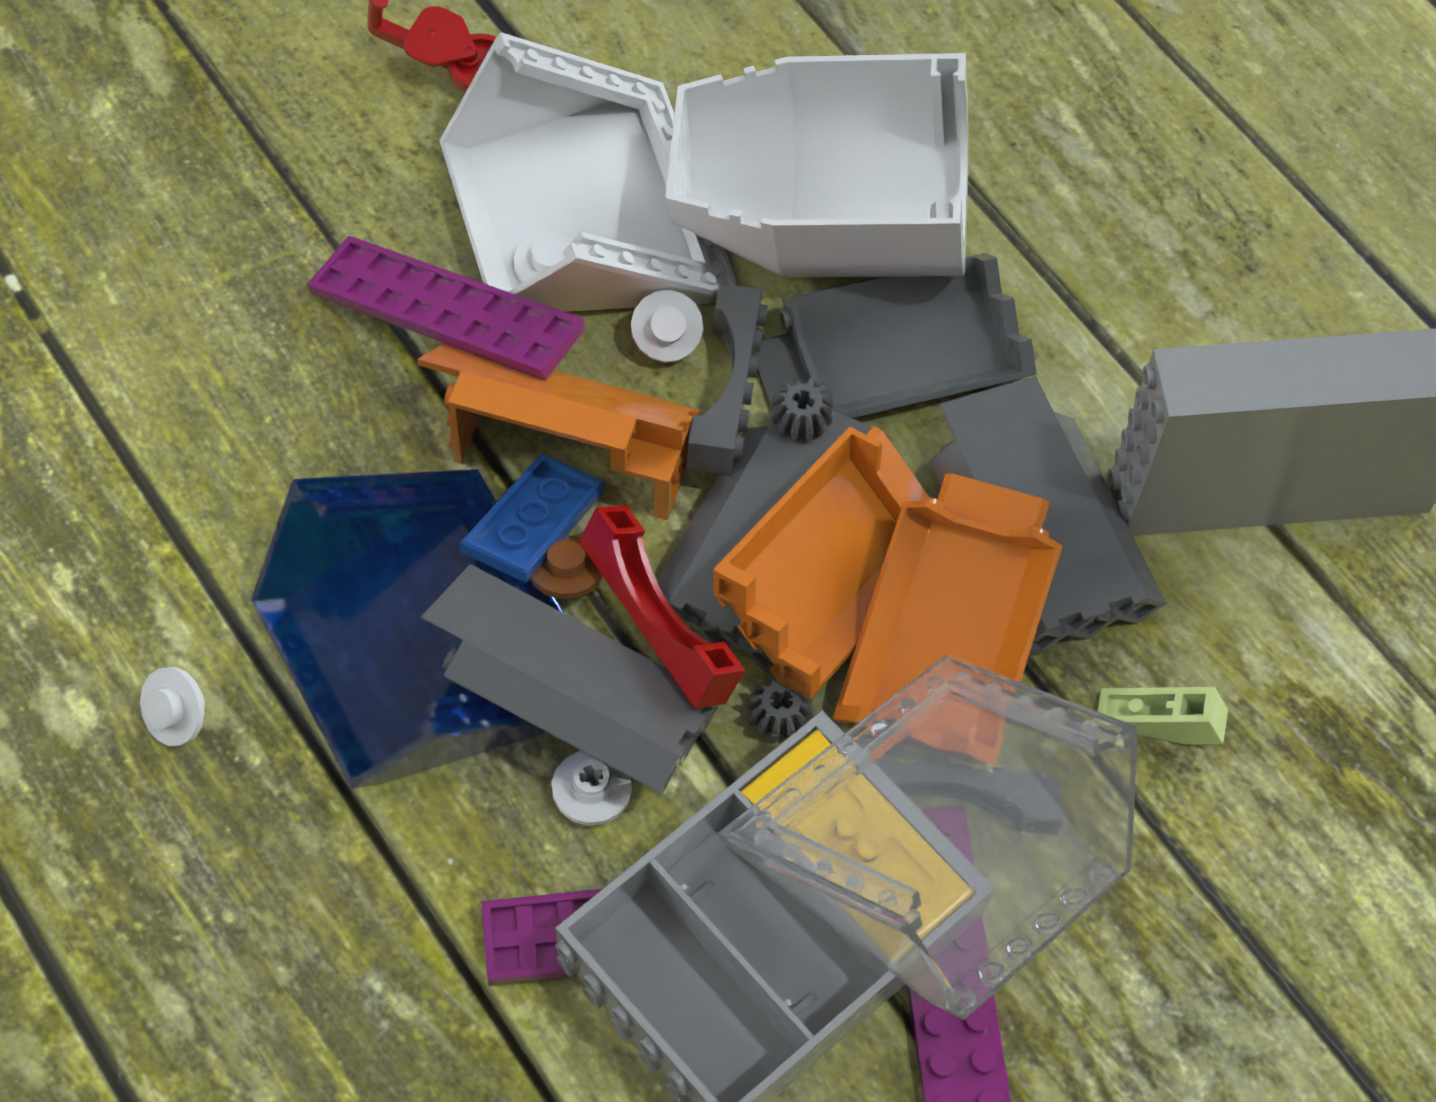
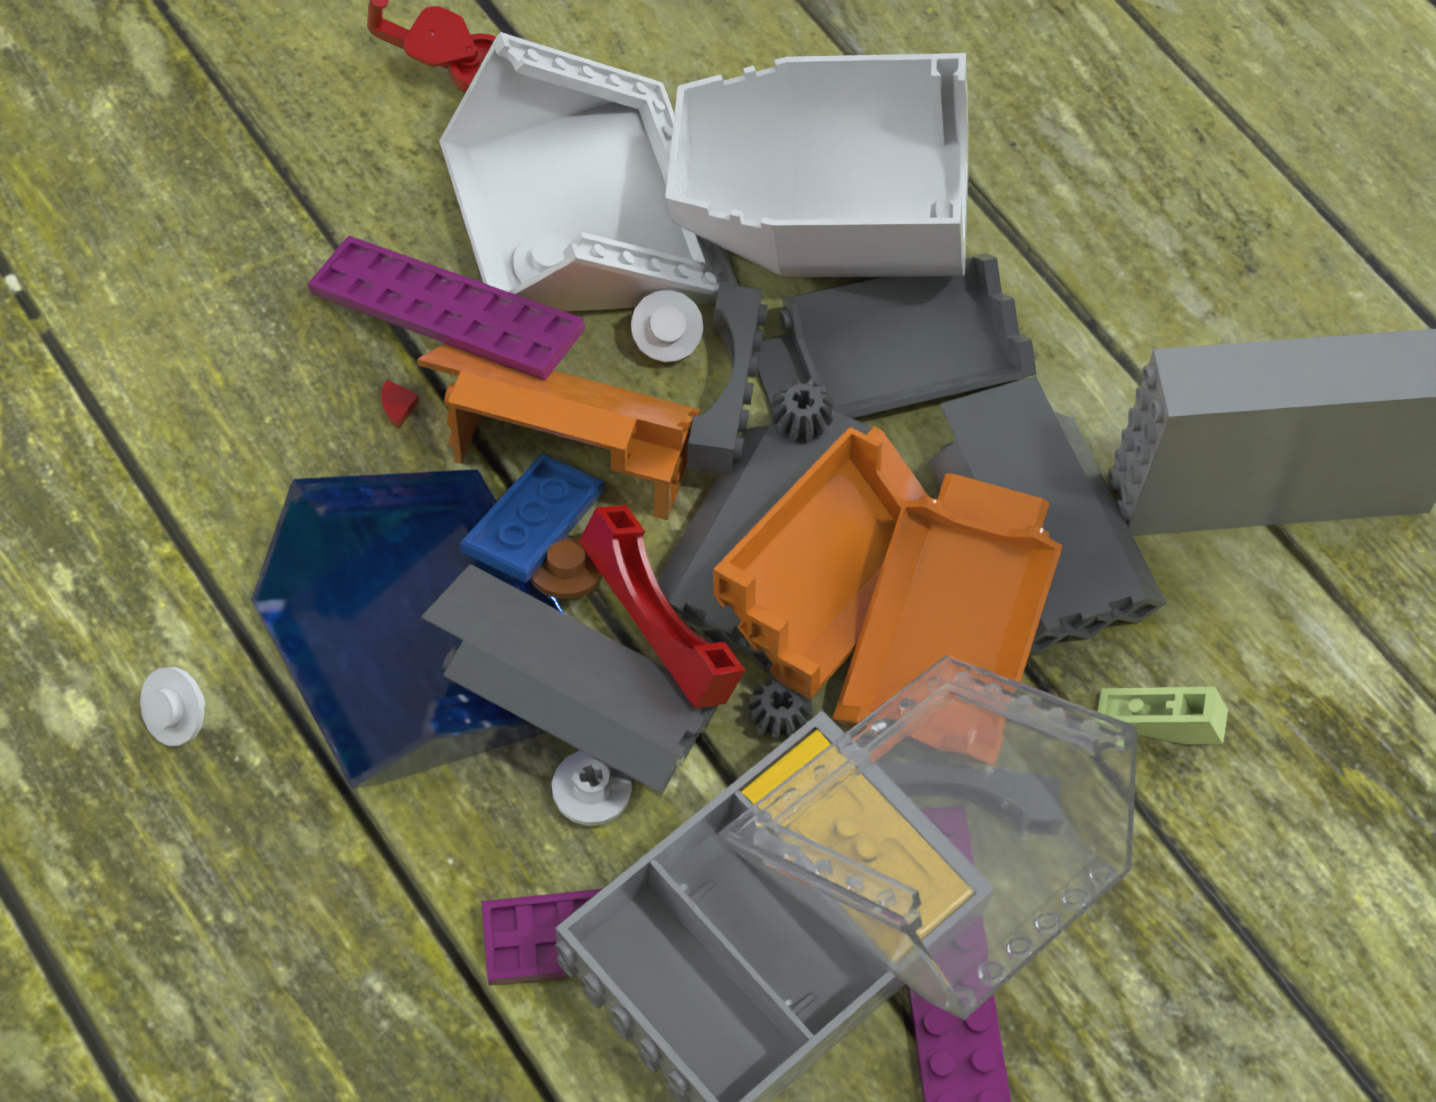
(397, 402): none -> red tile

